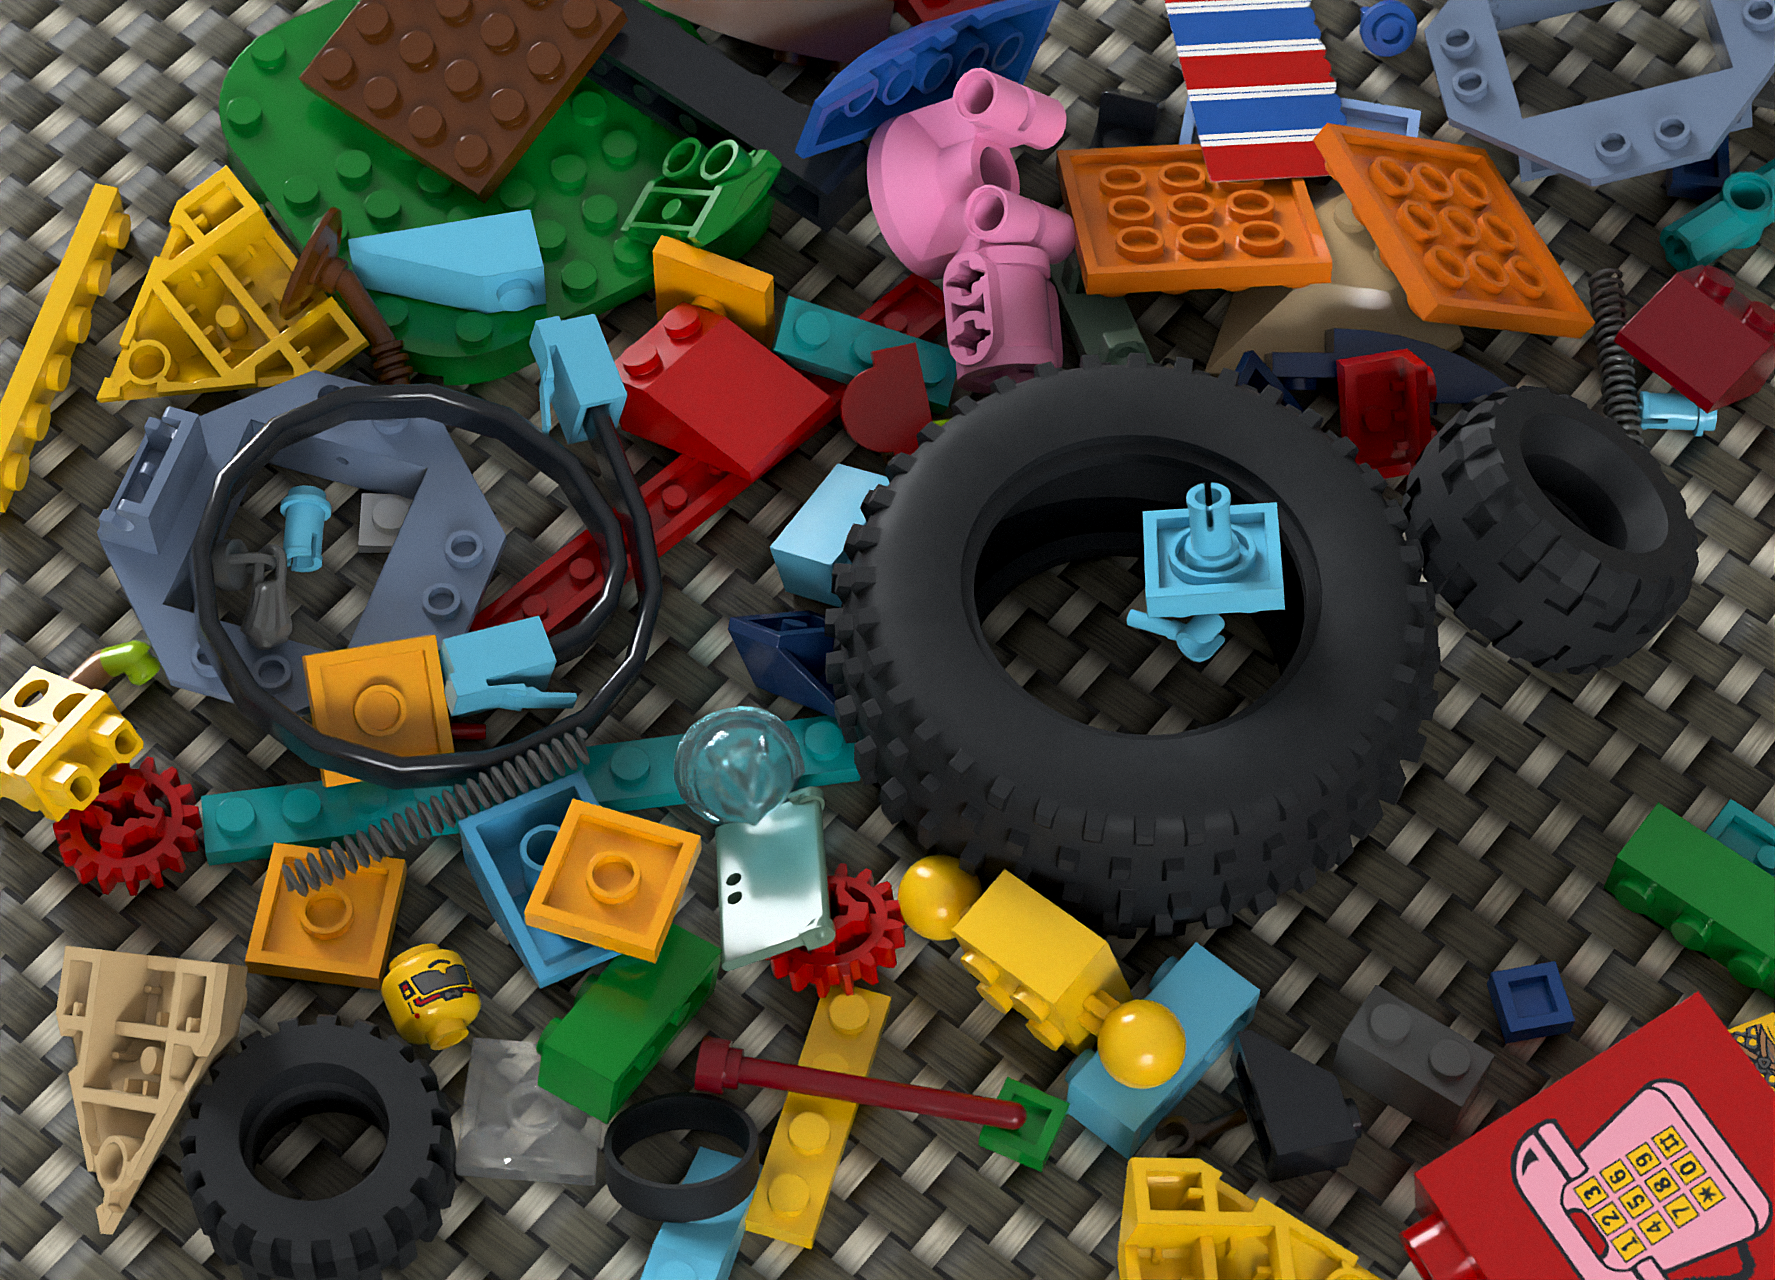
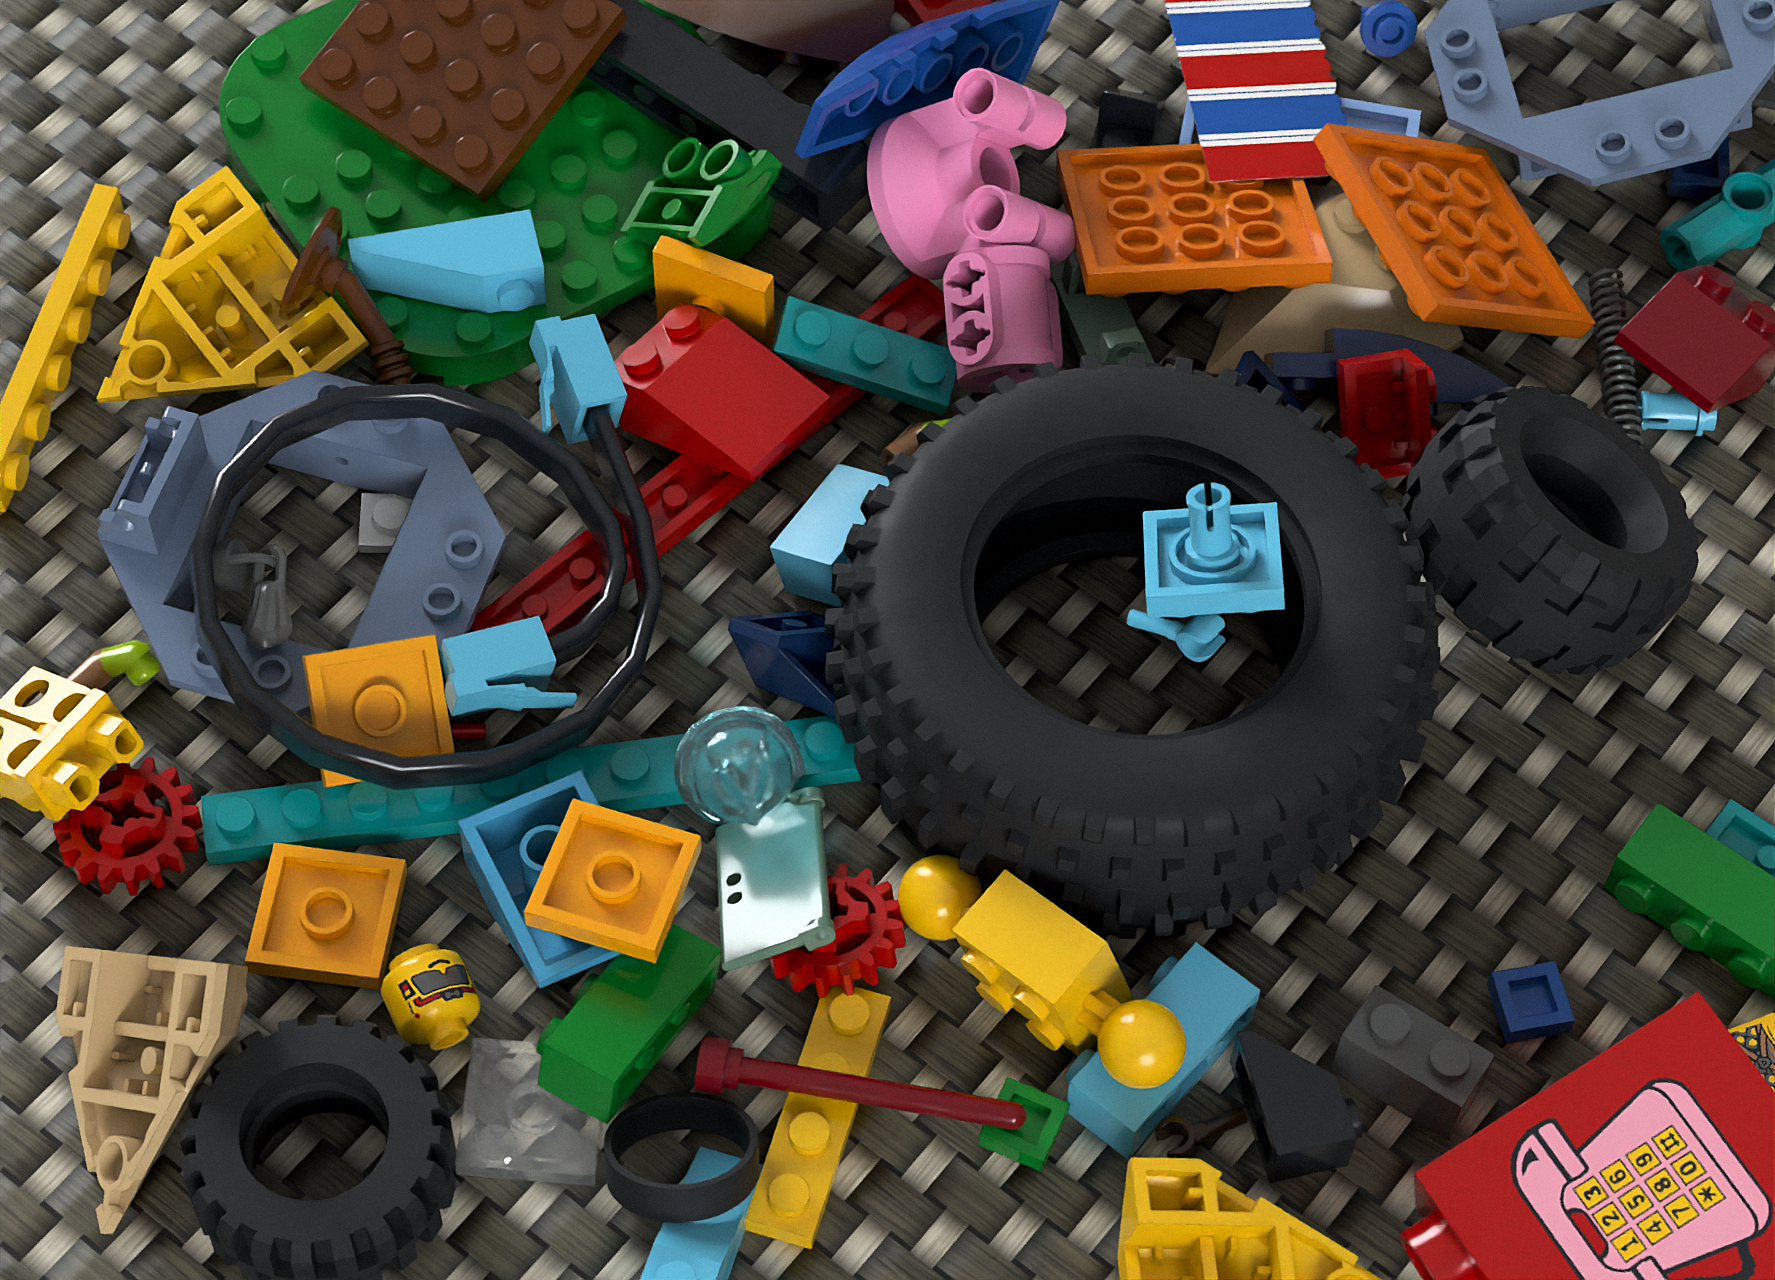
(304, 525): medium azure pin -> none
(438, 811): dark grey piece -> none
(887, 402): red piece -> none

